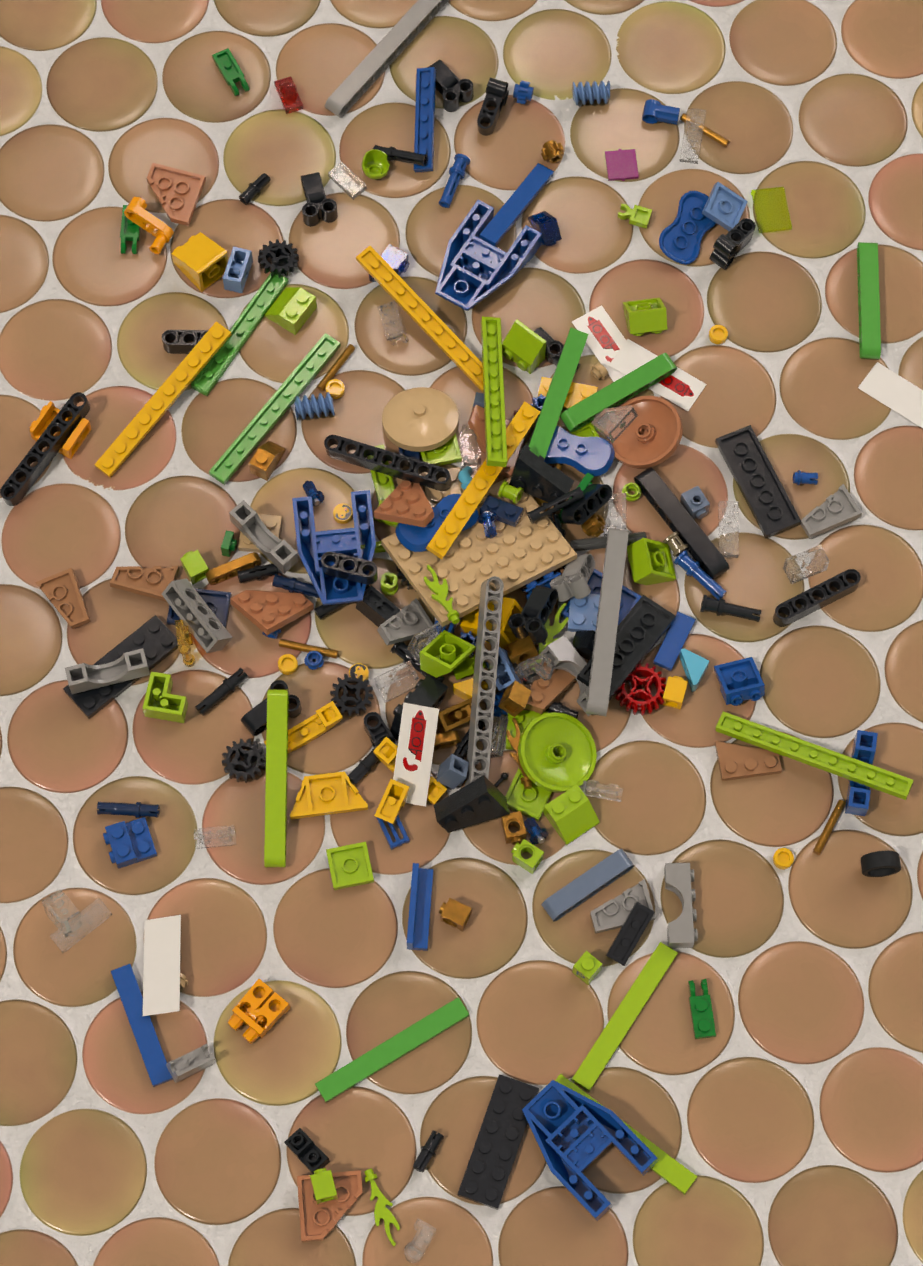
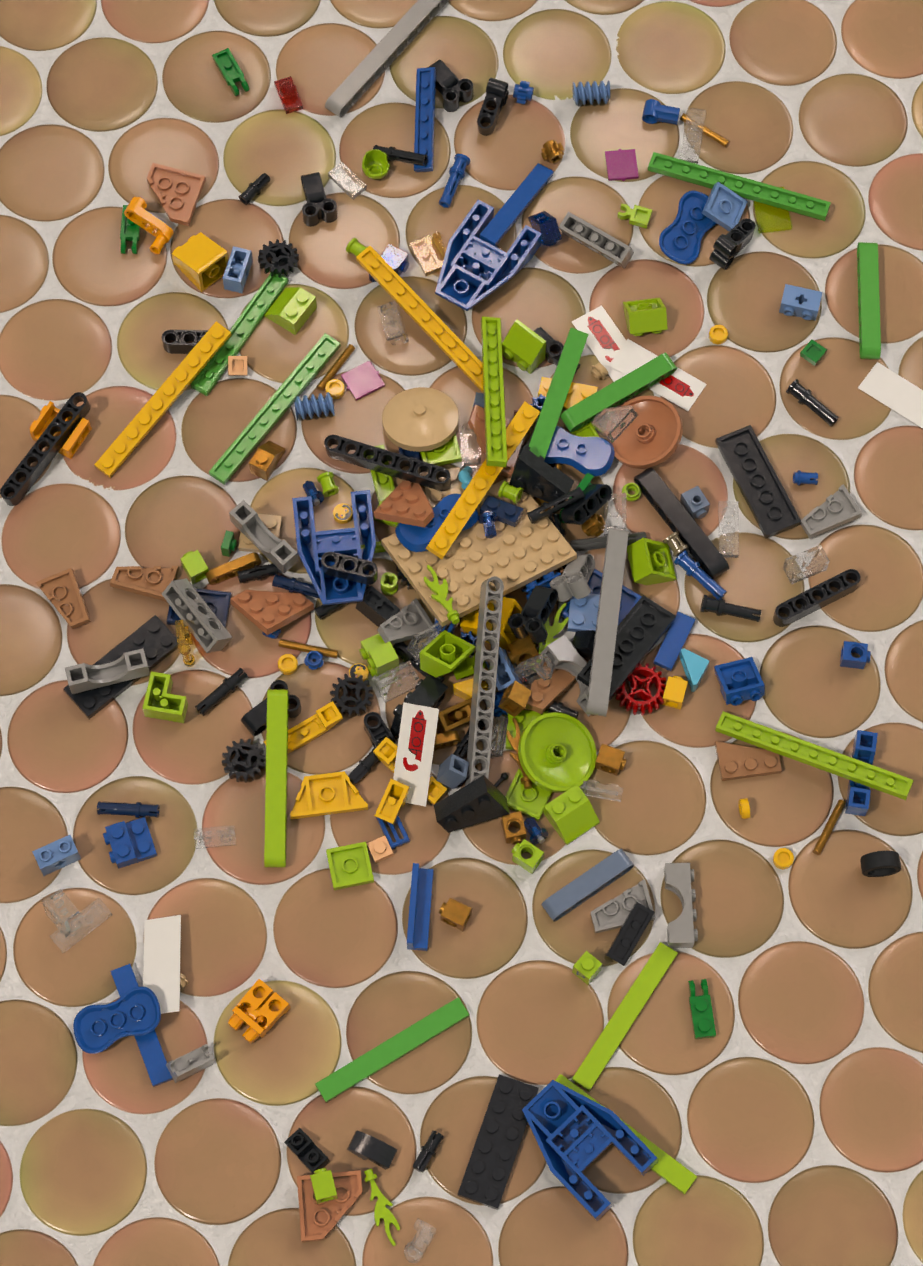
(56, 855): none -> medium blue brick
(130, 1015): none -> blue plate
(237, 365): none -> light nougat plate
(328, 484): none -> lime bush
(355, 247): none -> lime bush
(362, 380): none -> piece
(372, 1149): none -> black slope
(379, 655): none -> lime brick
(380, 849): none -> light nougat plate
(426, 255): none -> clear yellow plate
(596, 240): none -> light grey brick
(610, 760): none -> pearl gold brick
(741, 186): none -> bright green plate
(744, 808): none -> yellow tile
(800, 302): none -> medium blue brick
(805, 397): none -> black pin
(813, 352): none -> green plate
(848, 660): none -> blue brick

